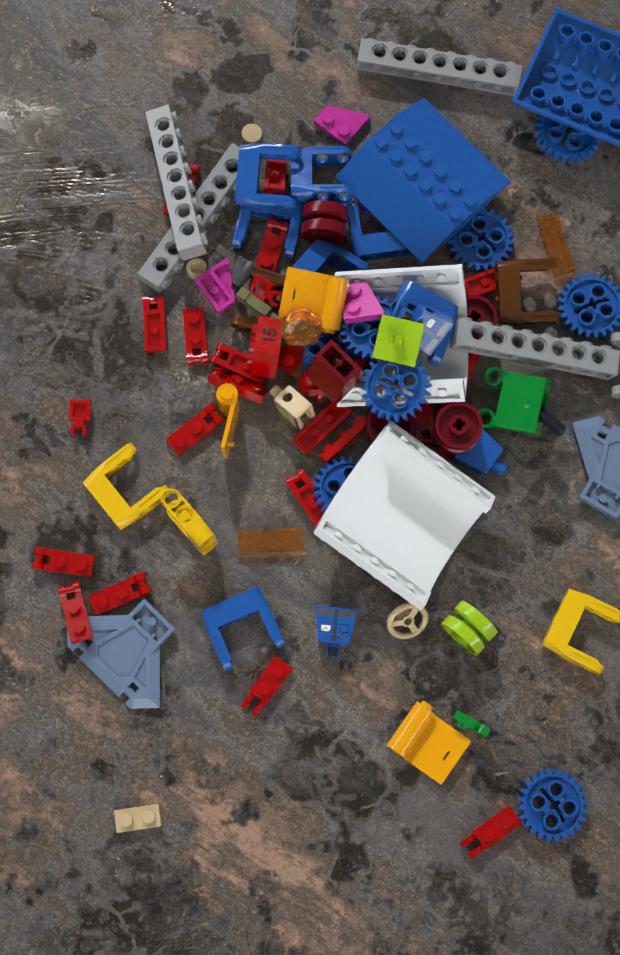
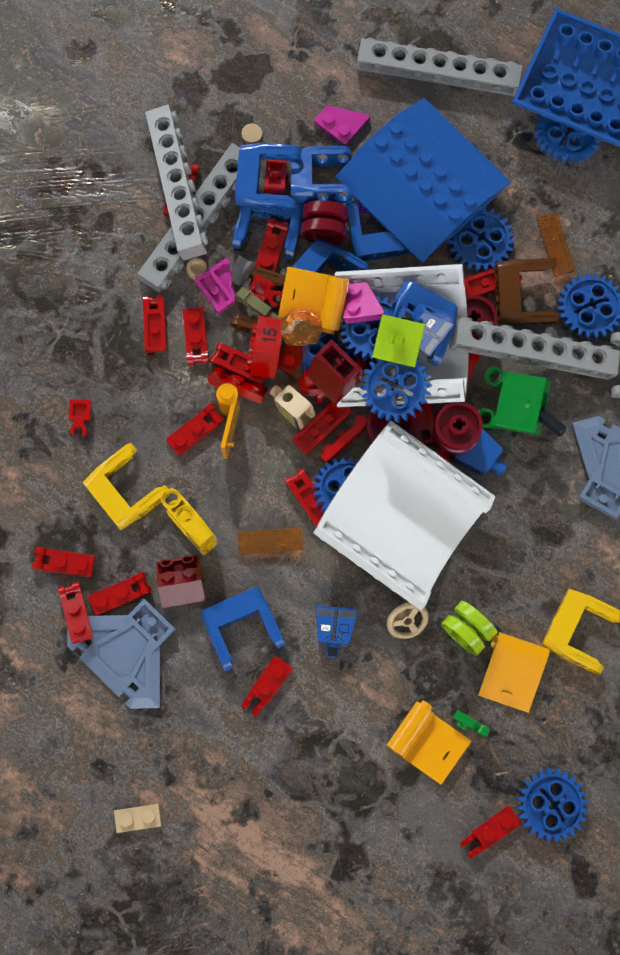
(180, 581): none -> dark red slope
(513, 668): none -> light orange door

